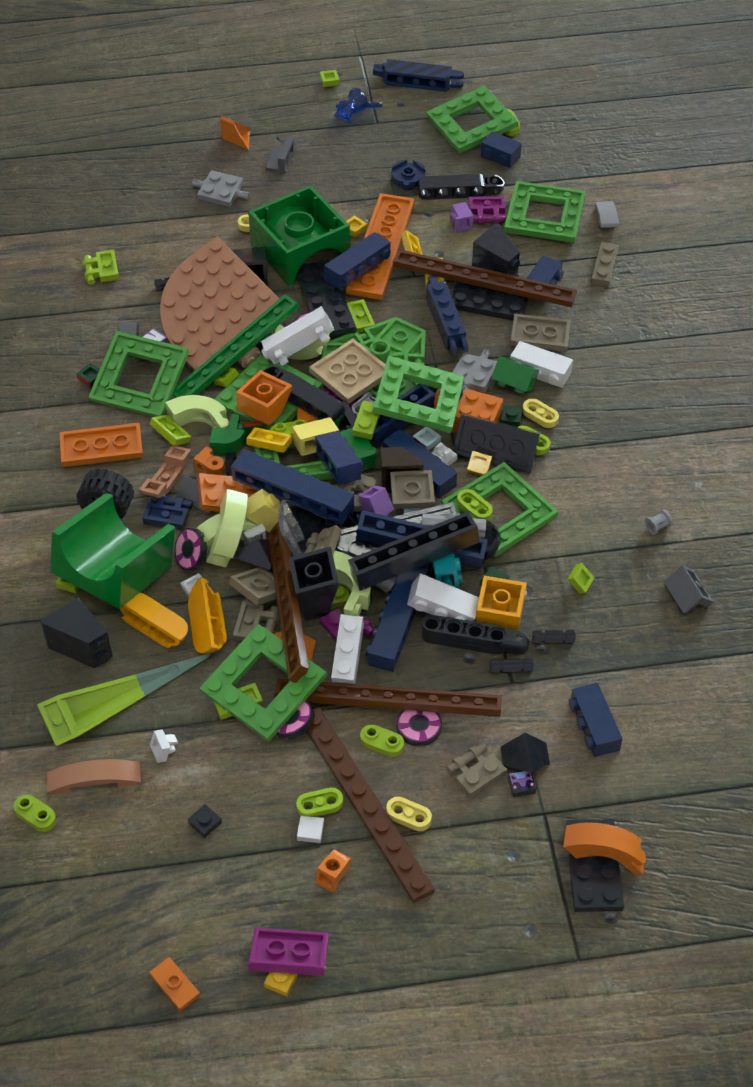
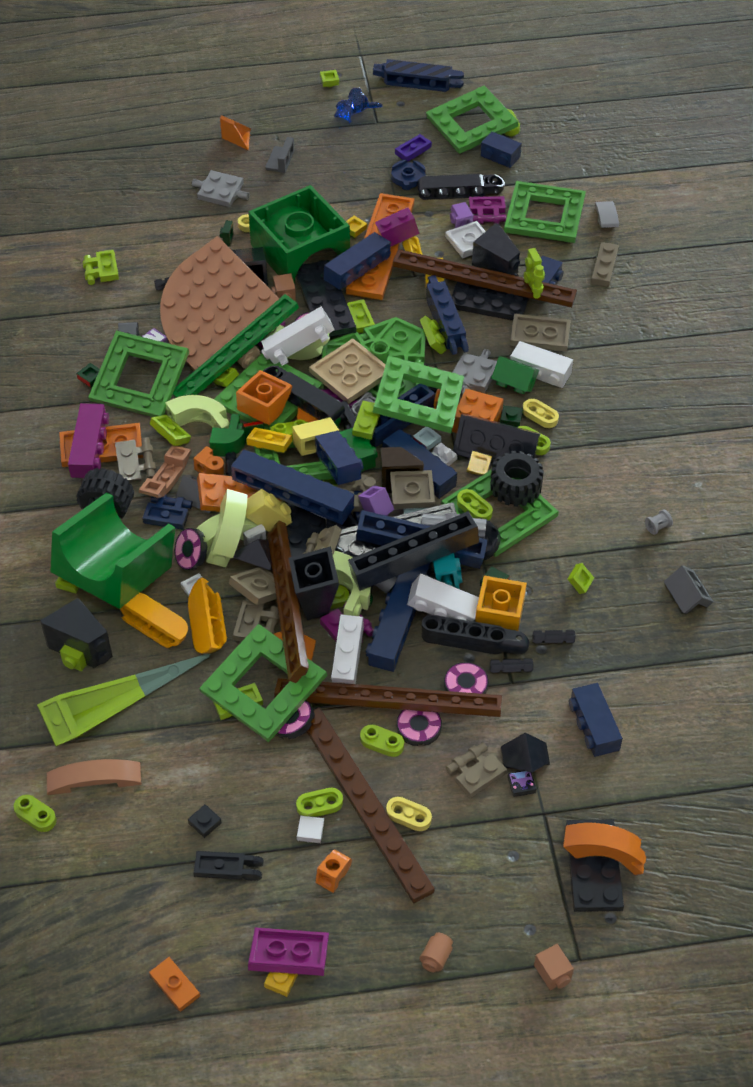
(73, 658): none -> lime plate
(88, 439): none -> magenta brick
(128, 461): none -> dark tan plate
(162, 745): white tile -> none
(227, 232): none -> dark green plate
(227, 865): none -> black hinge
(284, 285): none -> nougat brick
(290, 528): clear slope -> none
(398, 226): none -> magenta brick
(413, 147): none -> dark purple plate
(433, 335): none -> lime plate
(436, 952): none -> nougat brick
(463, 238): none -> white plate
(466, 678): none -> tile
(516, 466): none -> black tyre
(534, 272): none -> lime plate
(554, 967): none -> nougat brick

